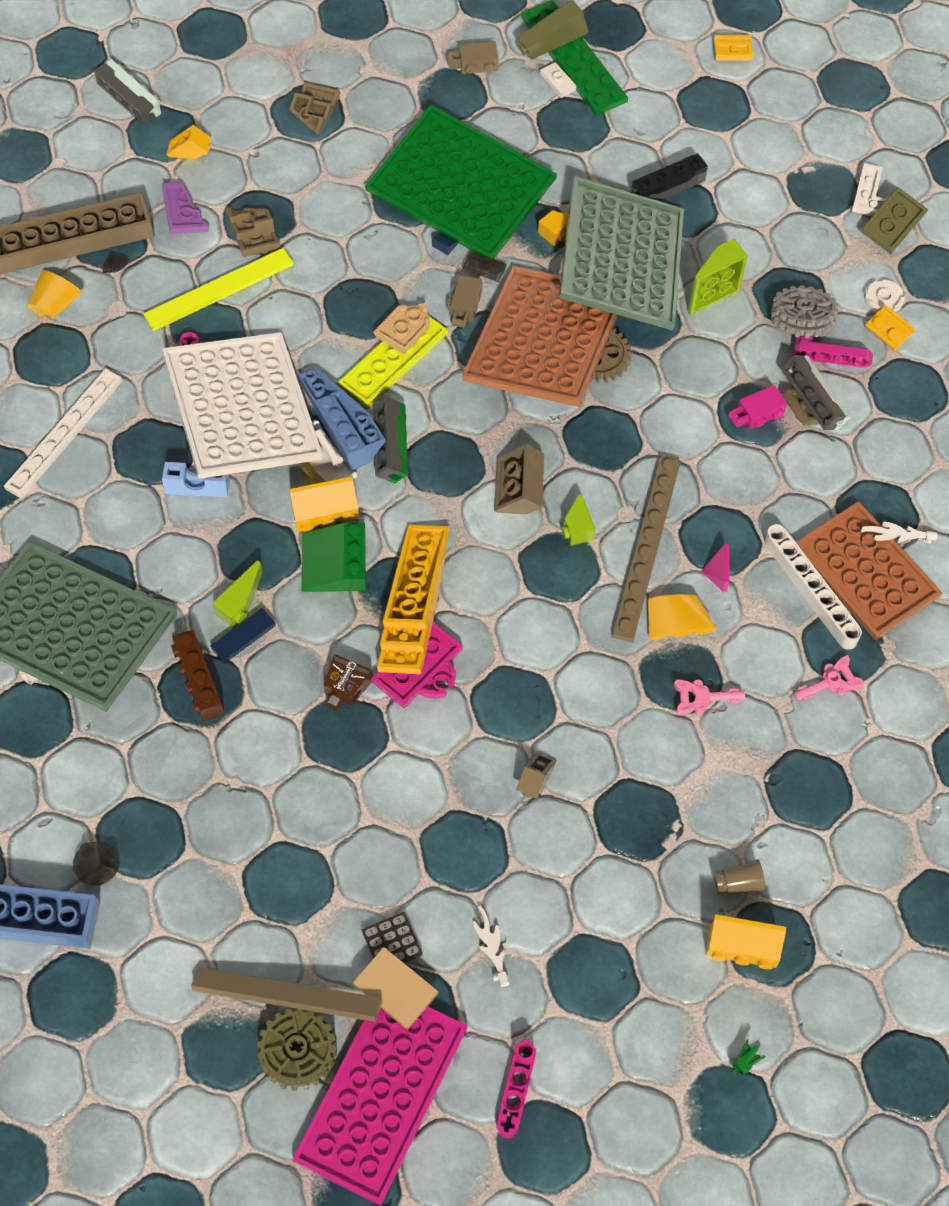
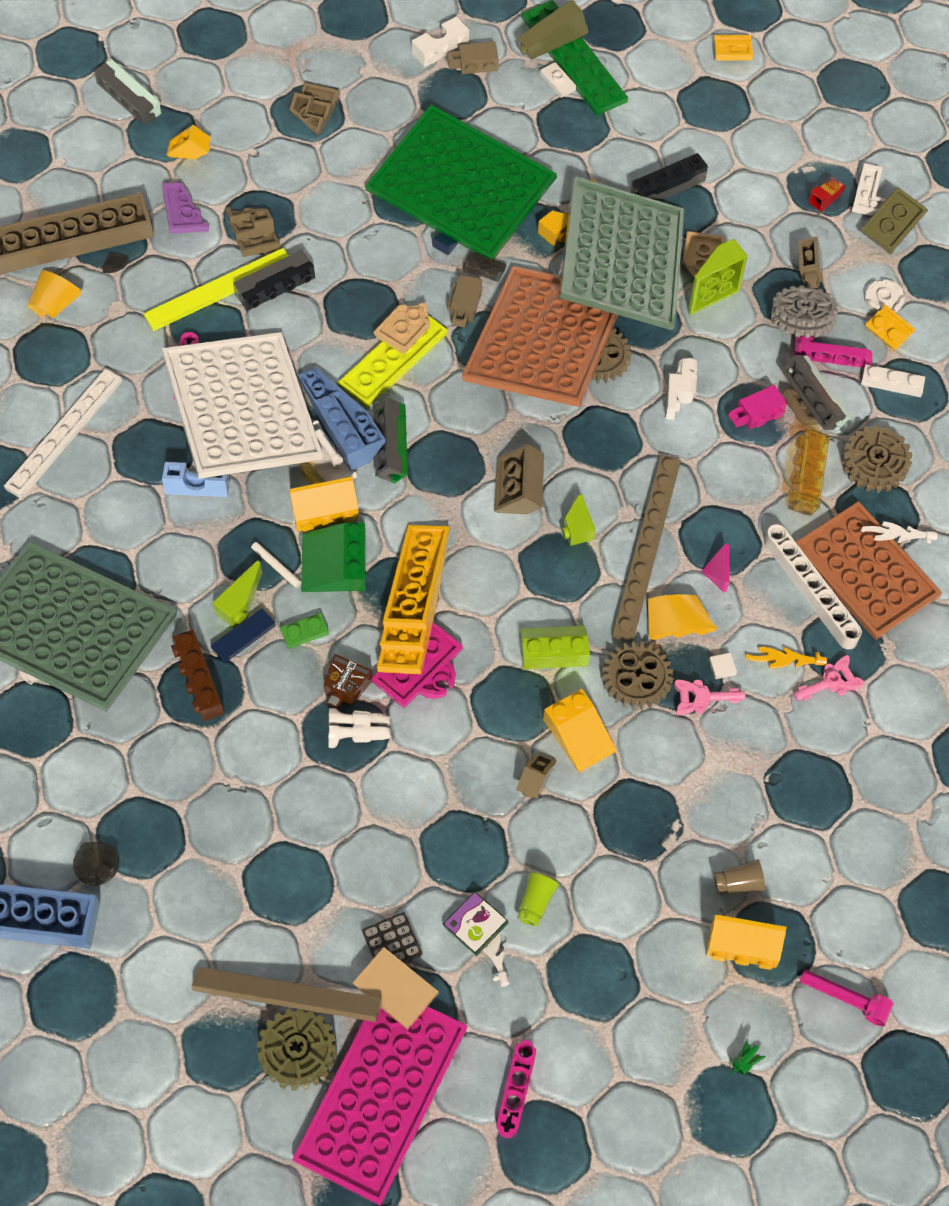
(274, 280): none -> black piece
(276, 564): none -> white bar
(304, 630): none -> bright green plate
(364, 726): none -> white piece
(429, 50): none -> white arch
(475, 923): none -> tile
(536, 898): none -> lime plant
(555, 647): none -> lime slope
(579, 730): none -> yellow slope
(635, 693): none -> dark tan gear
(681, 386): none -> white plate
(698, 250): none -> tan tile
(722, 666): none -> white tile
(782, 660): none -> yellow piece
(808, 472): none -> clear yellow brick
(810, 262): none -> dark tan brick
(826, 193): none -> red leg
(876, 458): none -> dark tan piece
(876, 1009): none -> dark pink axle
(893, 380): none -> white plate

